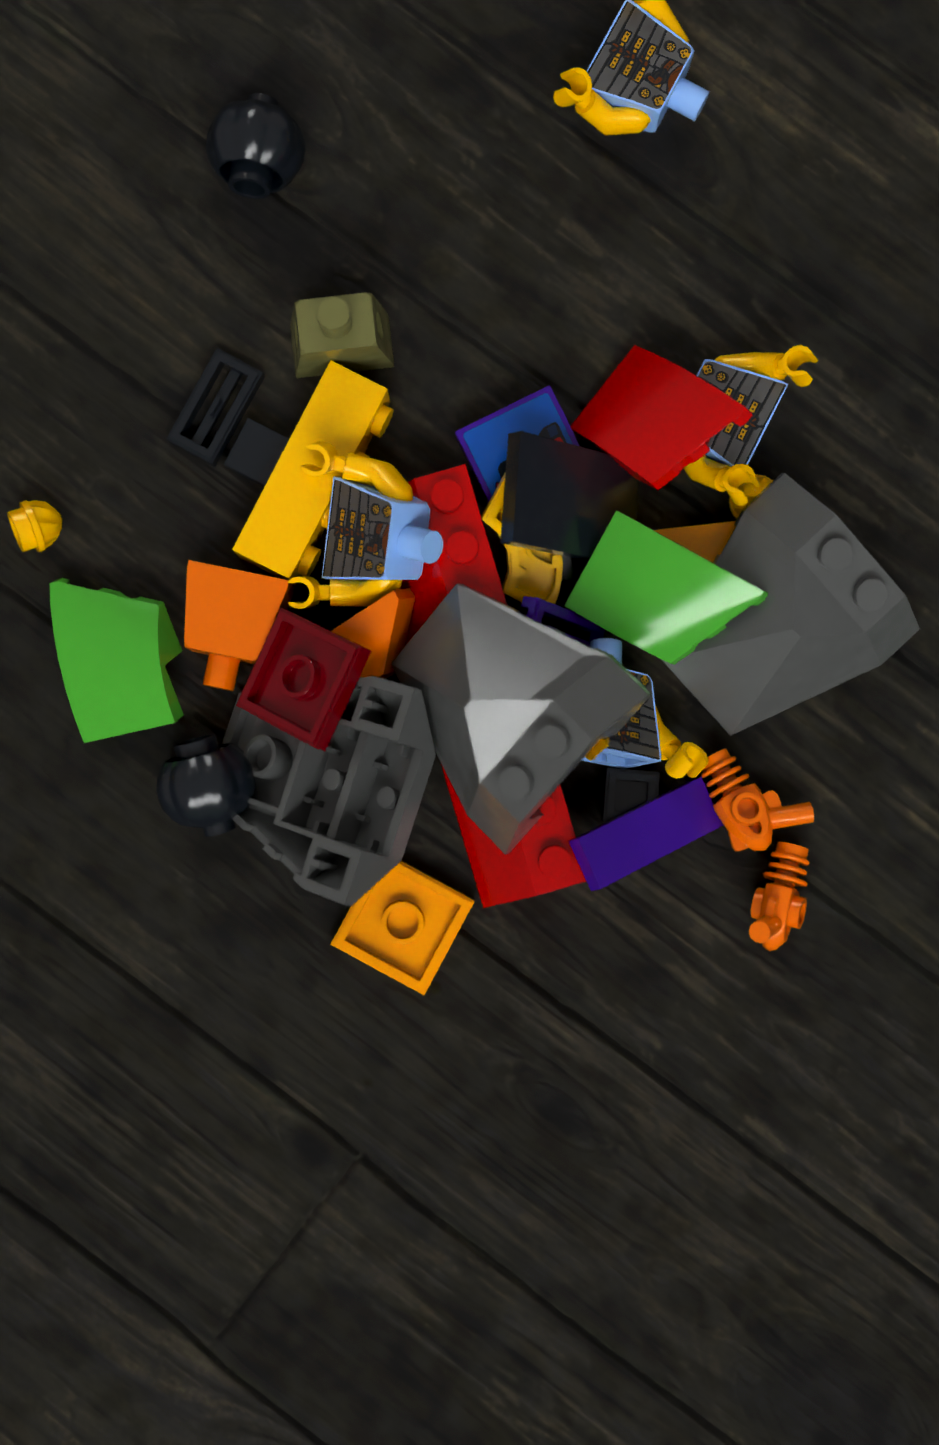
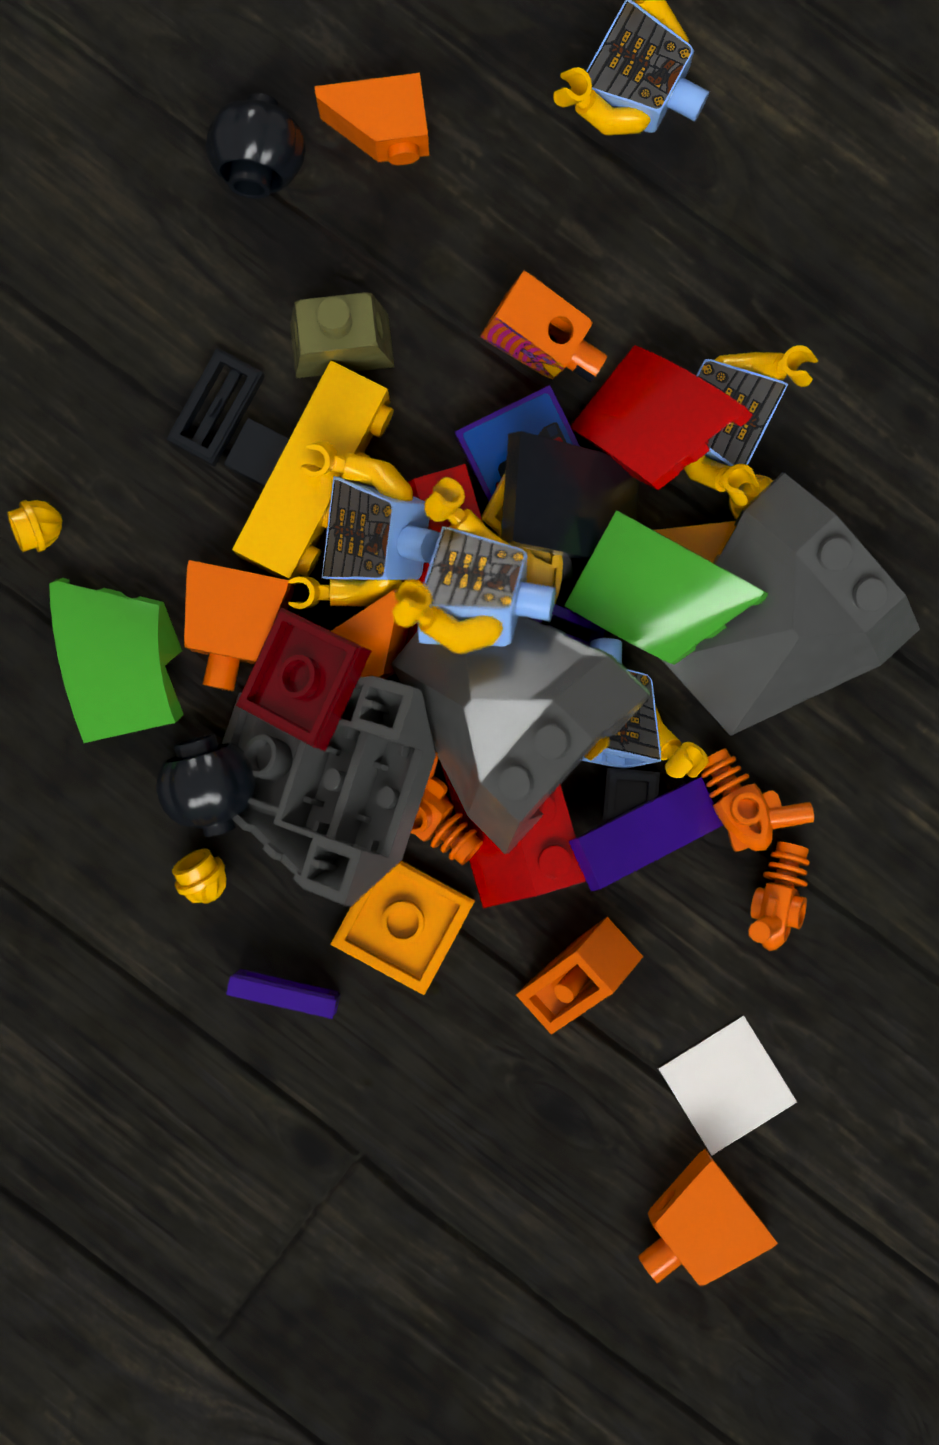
(200, 876): none -> yellow plate
(283, 993): none -> dark purple tile
(379, 116): none -> orange slope
(434, 821): none -> orange piece
(472, 584): none -> torso
(523, 329): none -> orange torso
(580, 976): none -> orange slope
(703, 1226): none -> orange torso
(727, 1085): none -> white sticker

